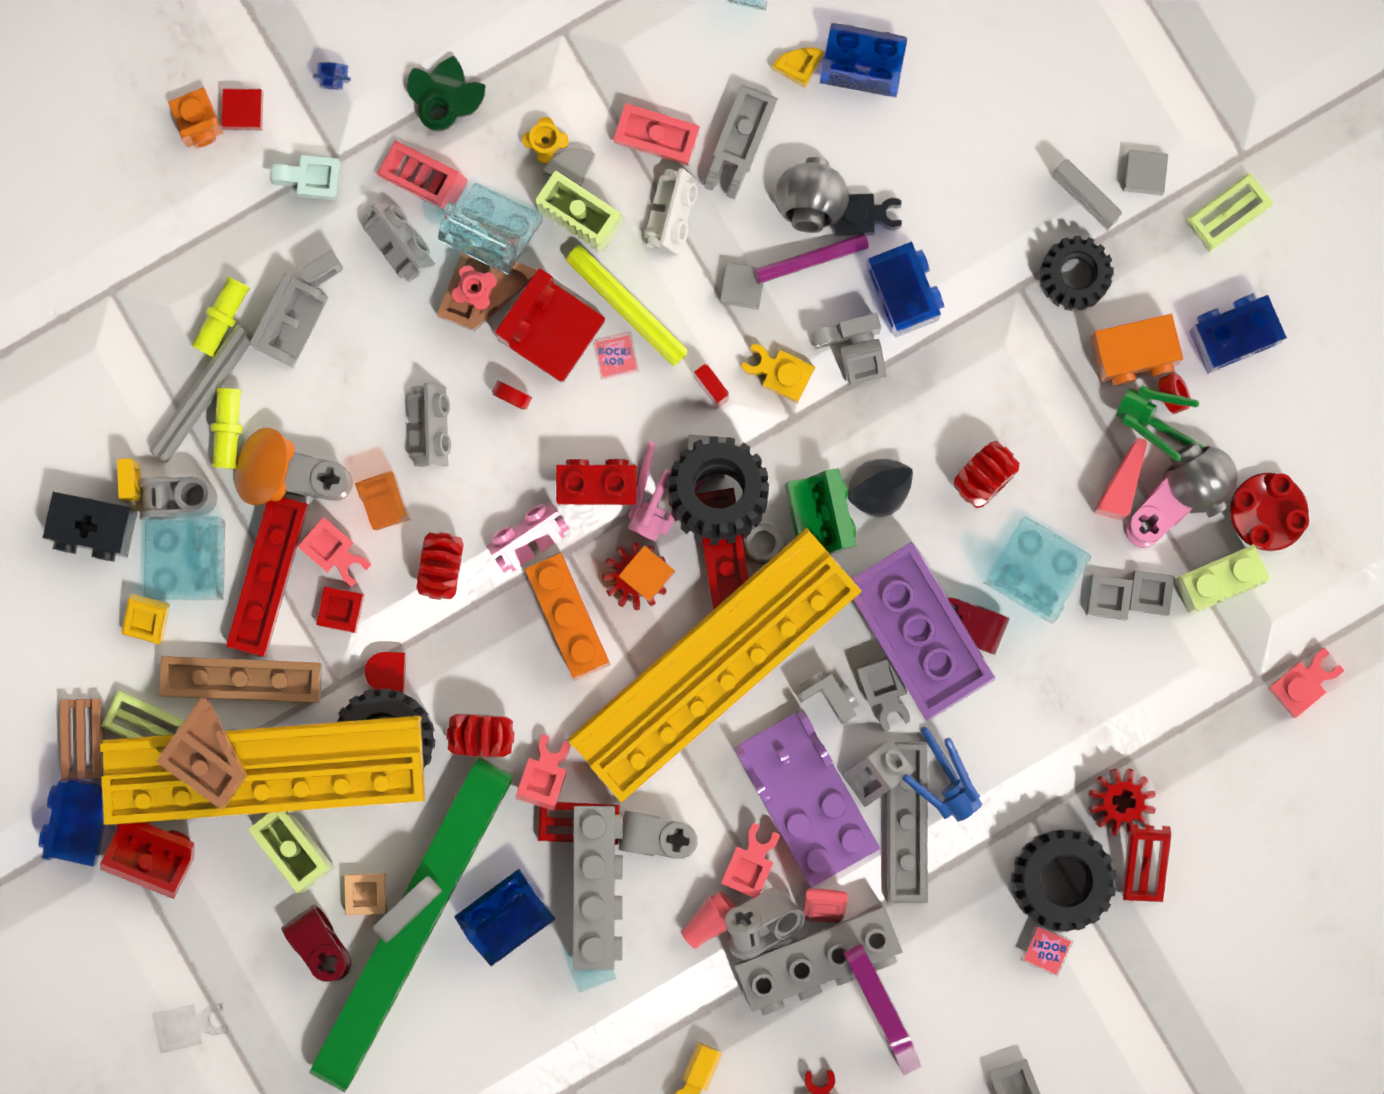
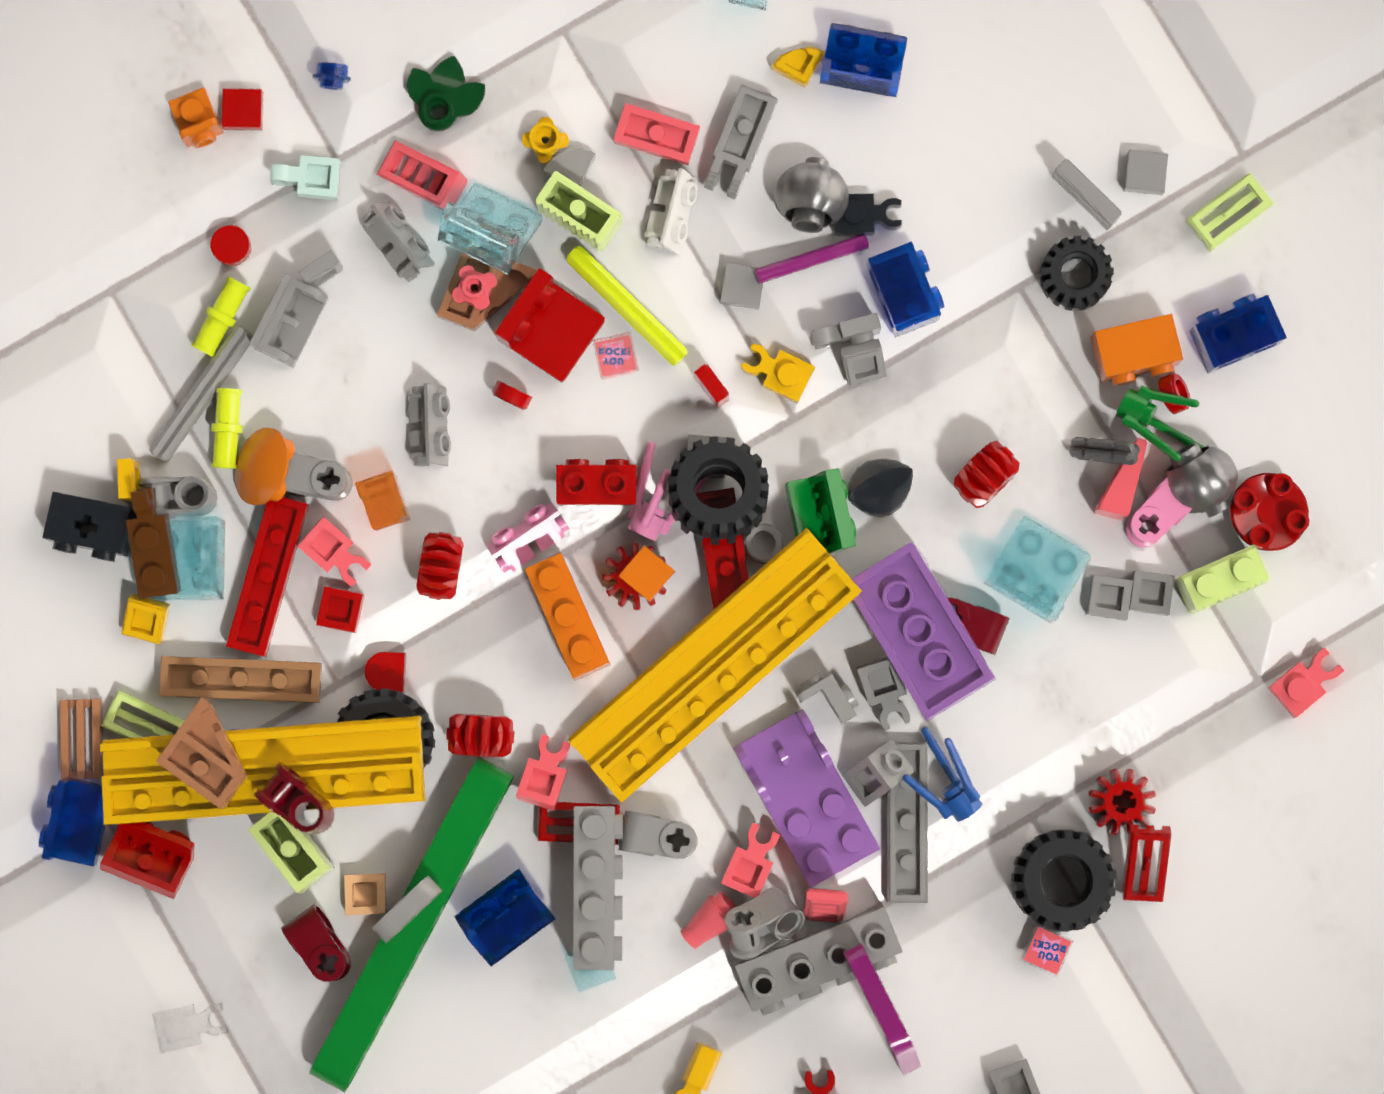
(152, 547): none -> reddish brown plate
(230, 245): none -> red tile
(289, 797): none -> dark red piece
(1104, 450): none -> dark grey axle

